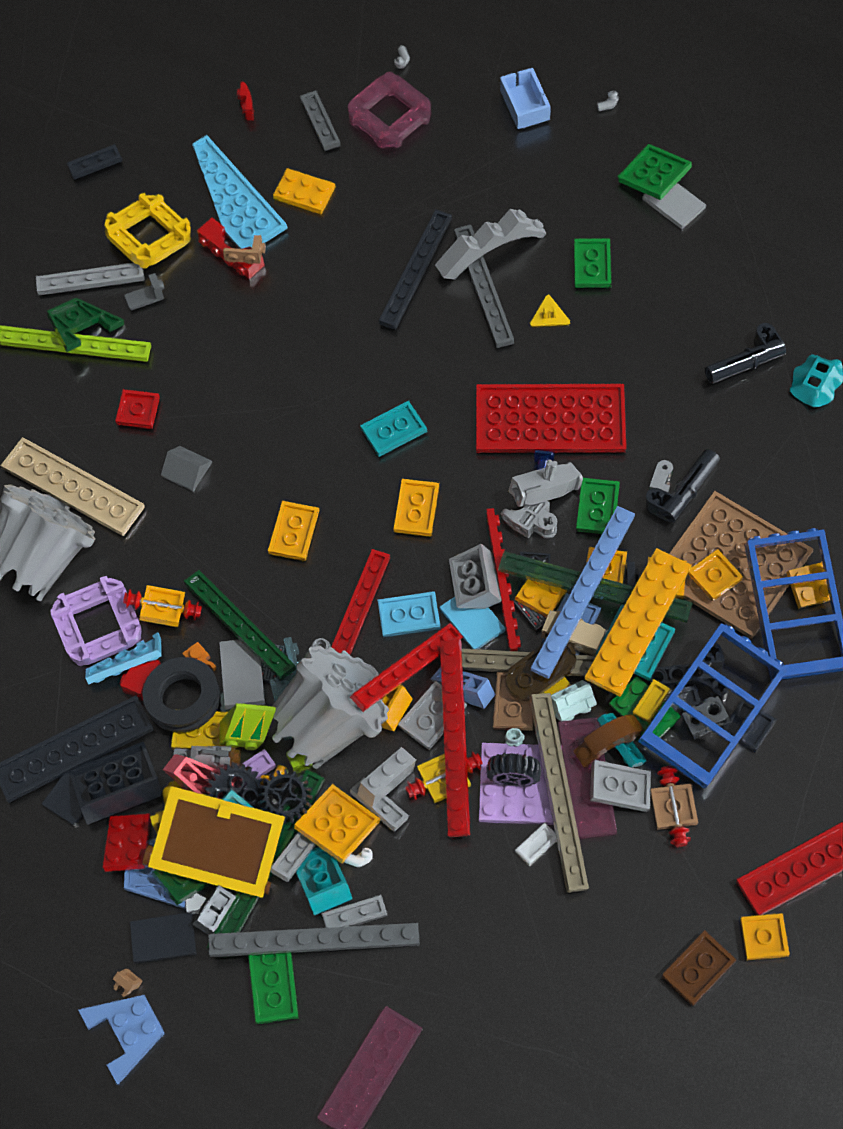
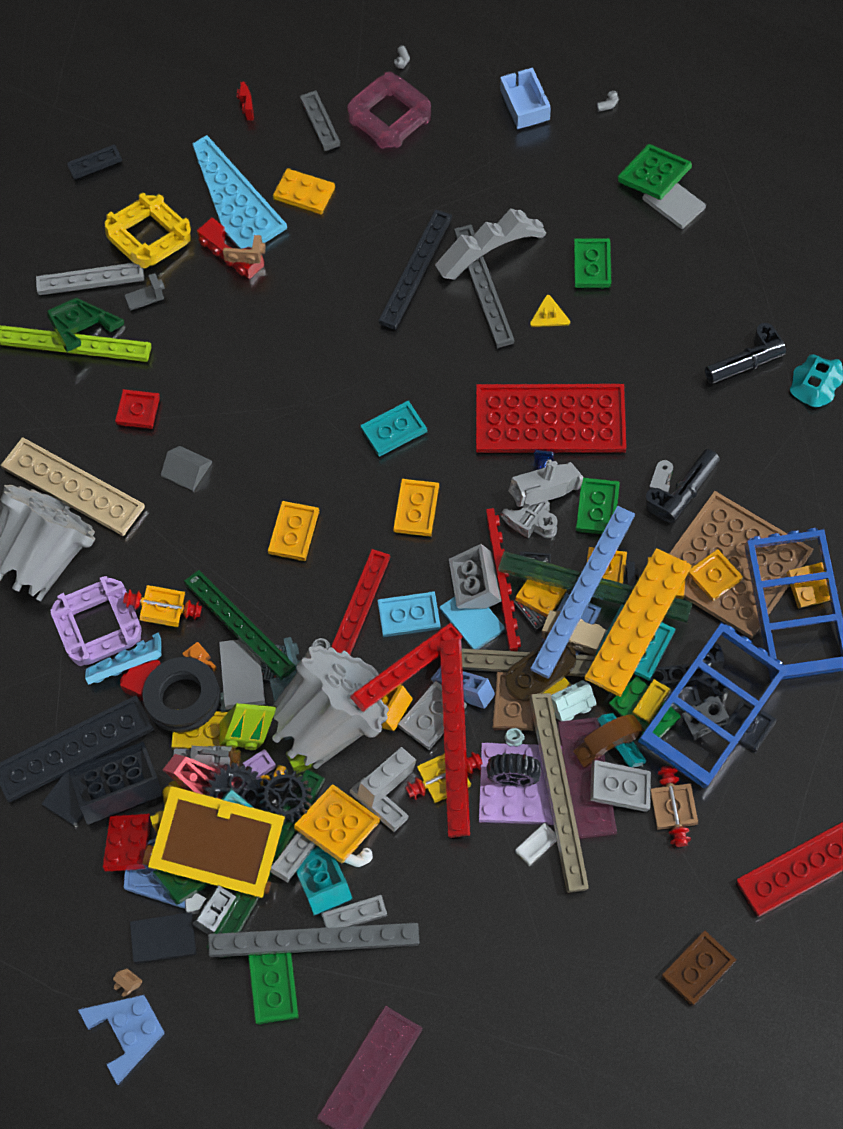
(764, 936): light orange plate -> none

